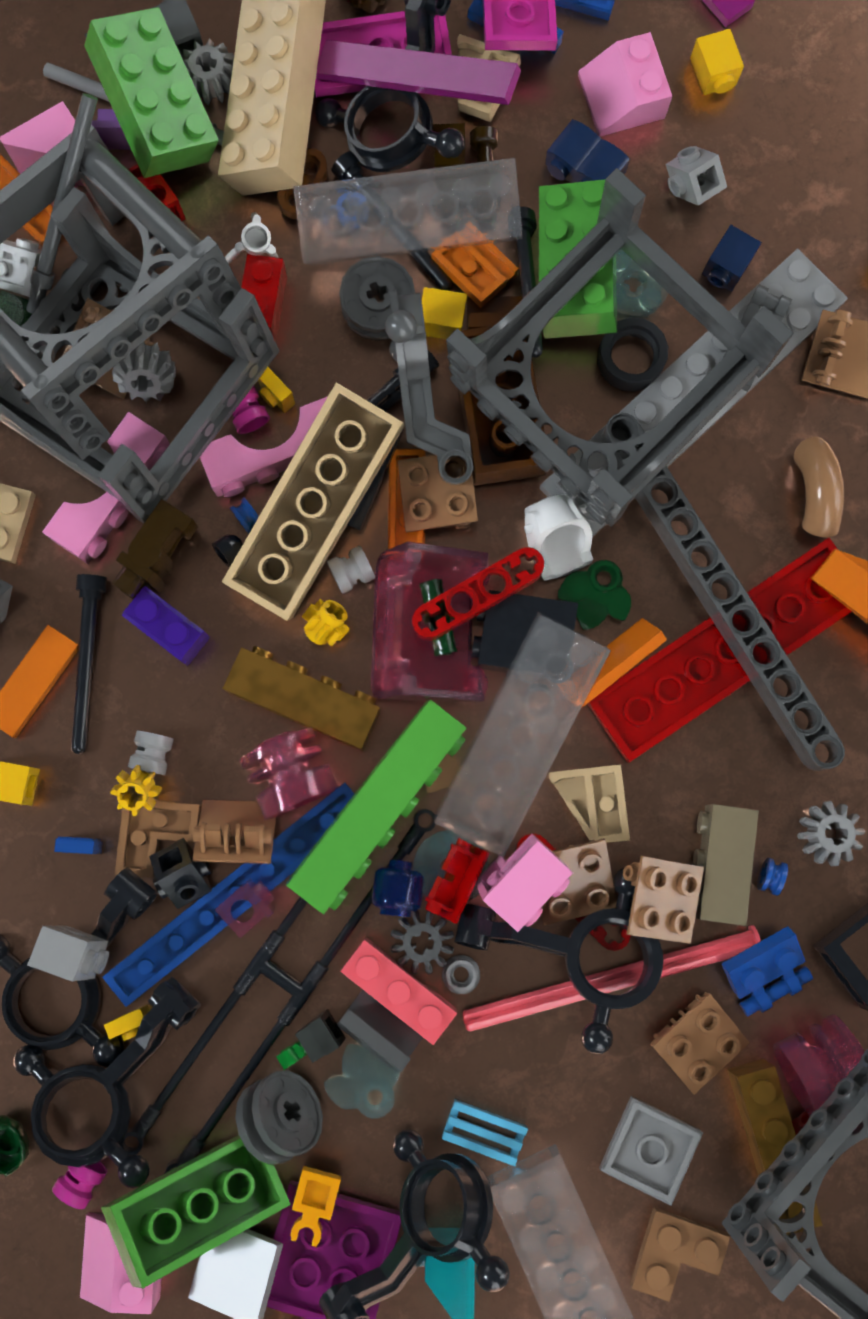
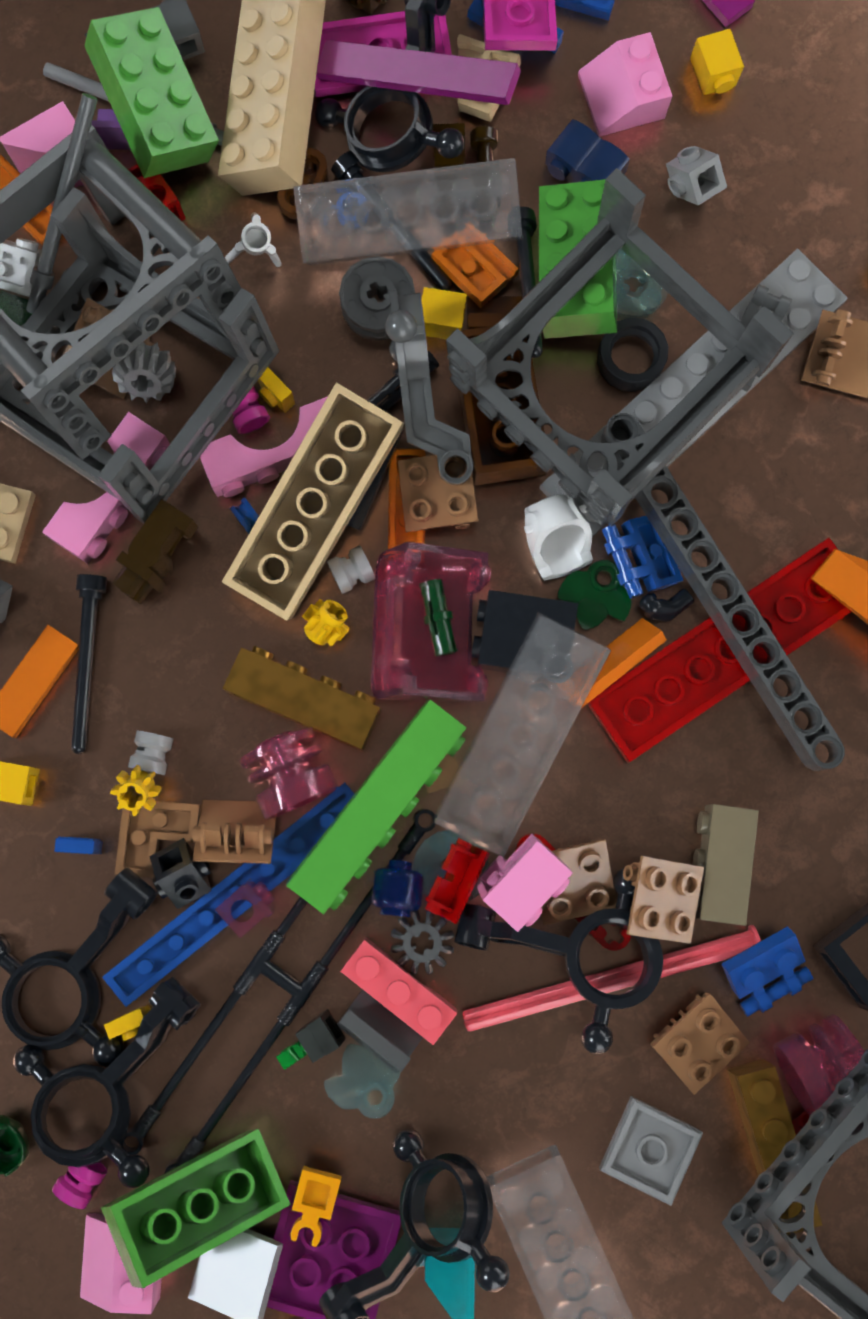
(69, 953): light grey brick -> none
(166, 625): dark purple brick -> none
(209, 69): light grey gear -> none
(227, 548): black hinge -> none
(266, 280): red brick -> none
(279, 1117): dark grey wheel -> none
(467, 985): light grey plate -> none
(475, 589): red beam -> none
(479, 1147): medium azure tile -> none
(596, 800): tan wing -> none
(651, 556): none -> blue plate
(664, 609): none -> black arm
(669, 1243): medium nougat plate -> none
(731, 258): dark blue brick -> none
(772, 876): blue bush -> none
(823, 487): medium nougat cylinder -> none
(831, 848): light grey gear -> none

